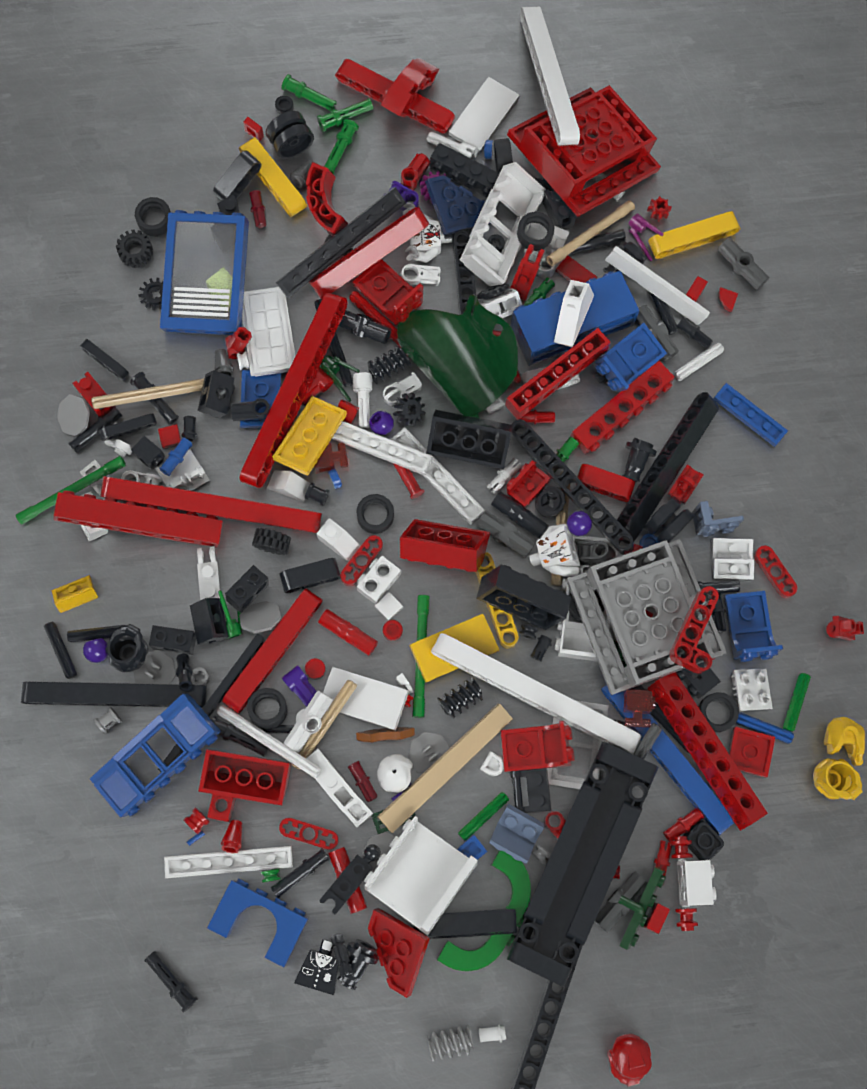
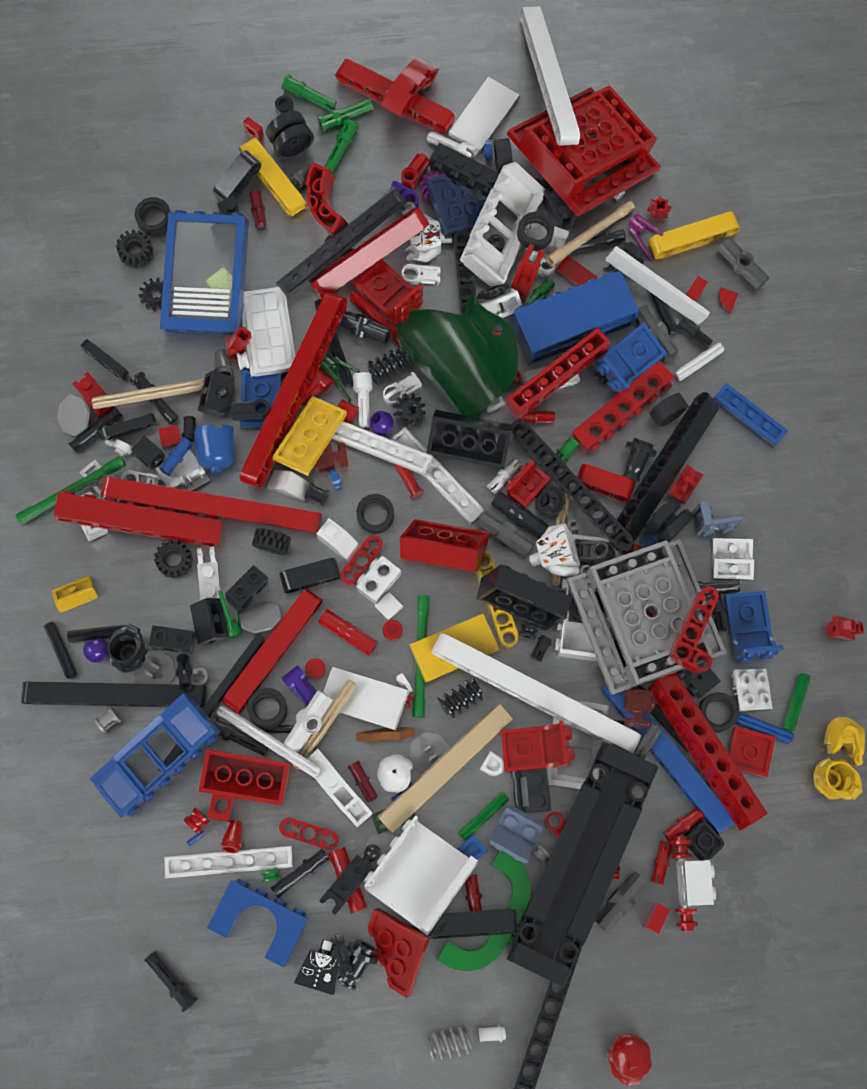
(182, 567): none -> black tyre
(214, 447): none -> blue cylinder
(473, 895): none -> red pin
(573, 312): white slope -> none
(579, 523): dark purple piece -> none
(647, 900): dark green plate -> none
(668, 409): none -> black tyre
(777, 563): red beam -> none

